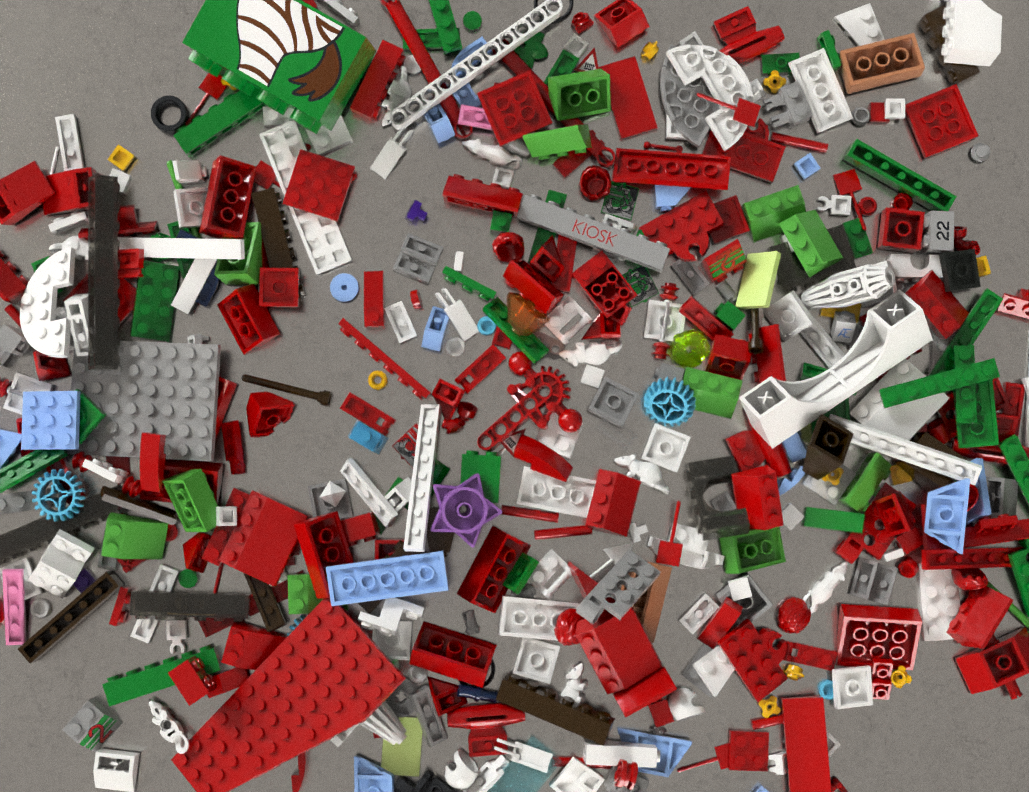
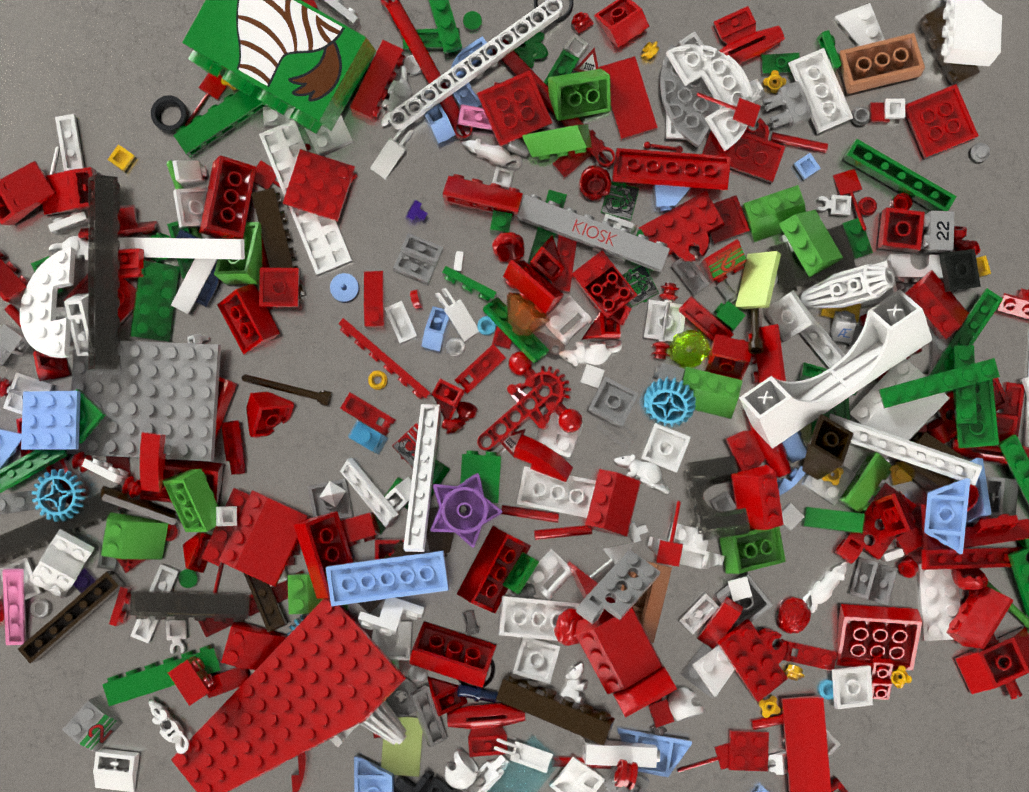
(123, 179): white tile -> none

